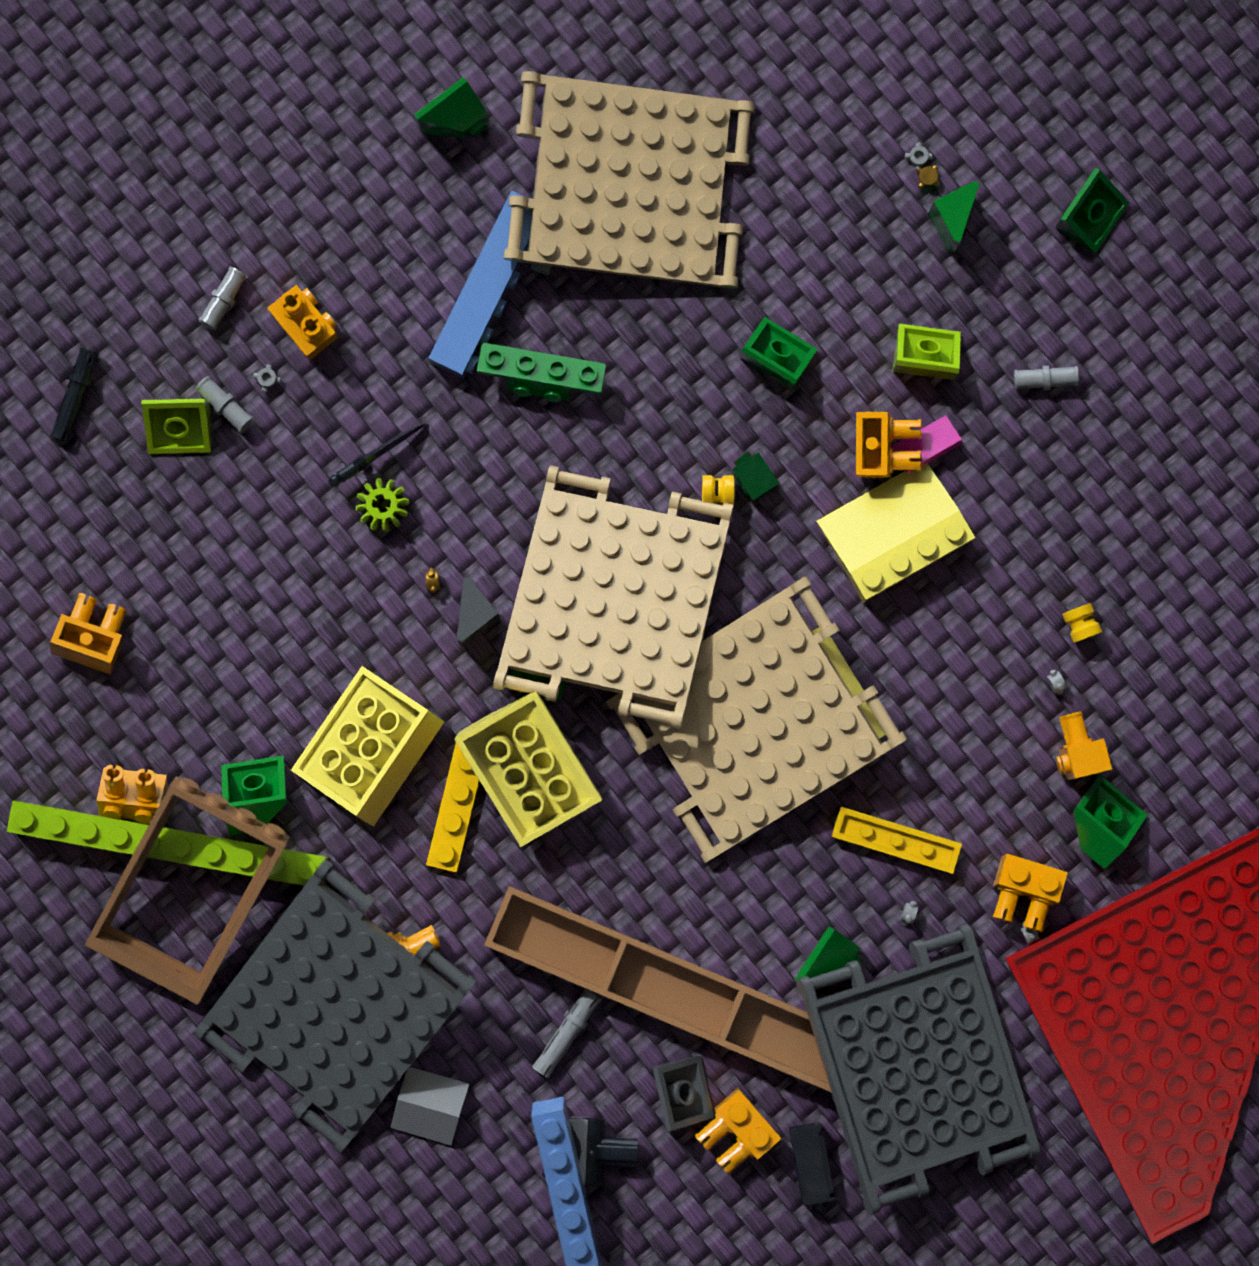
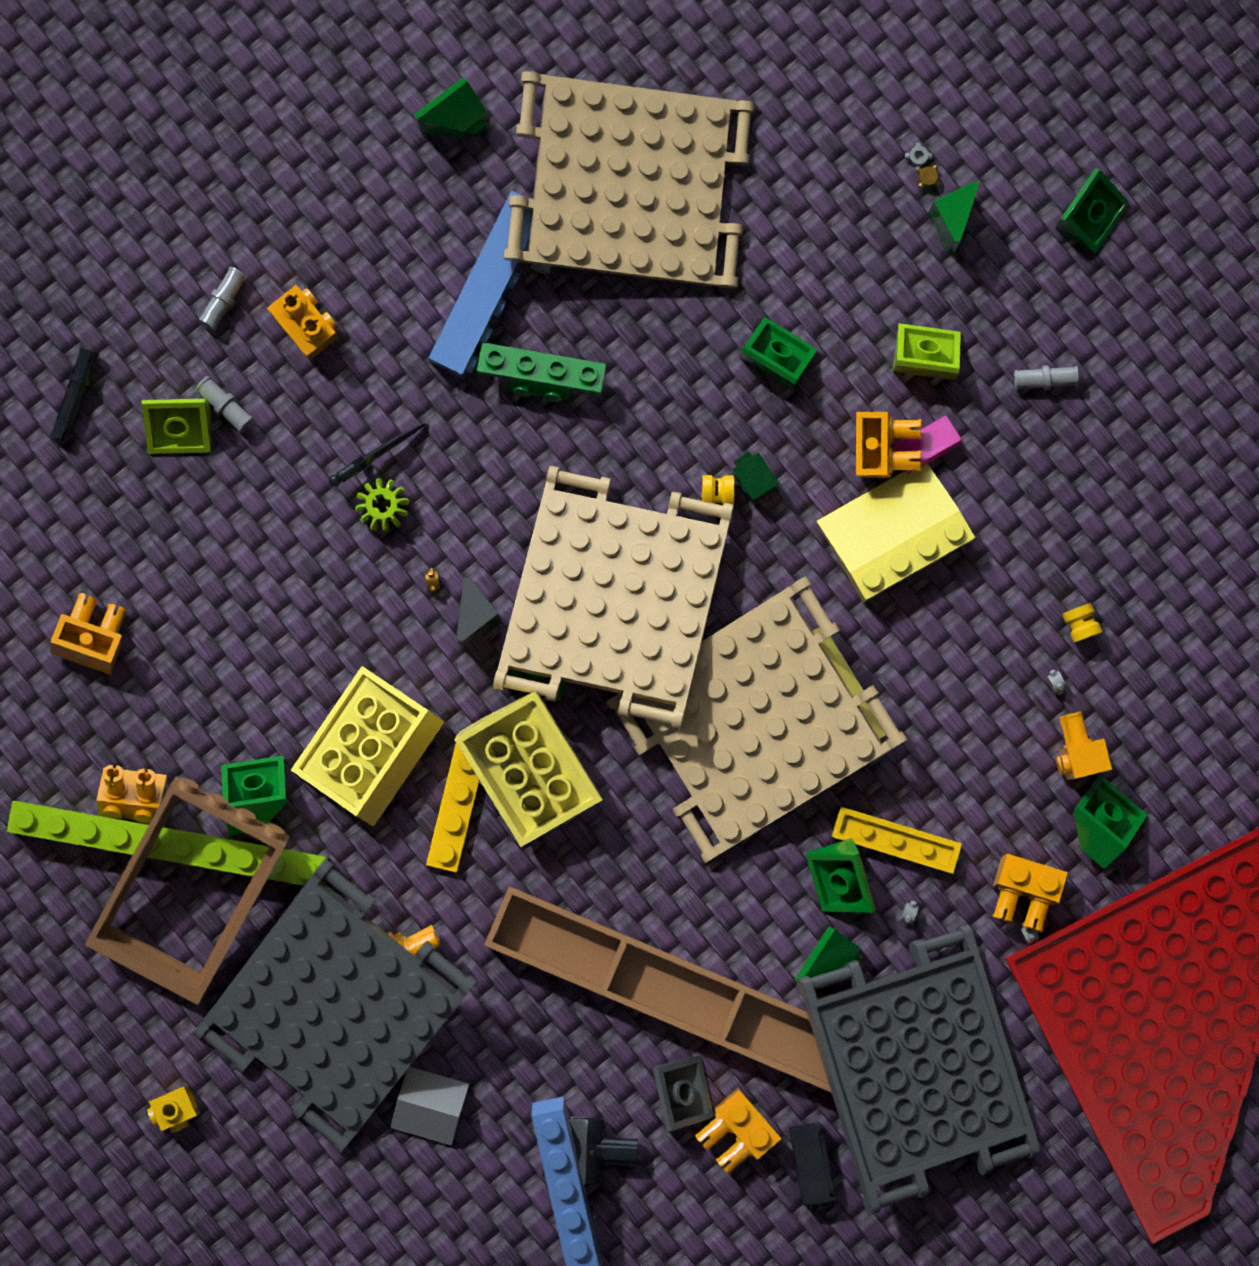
(173, 1109): none -> yellow brick
(266, 378): light grey piece -> none
(560, 1042): light grey pin -> none
(840, 878): none -> green slope

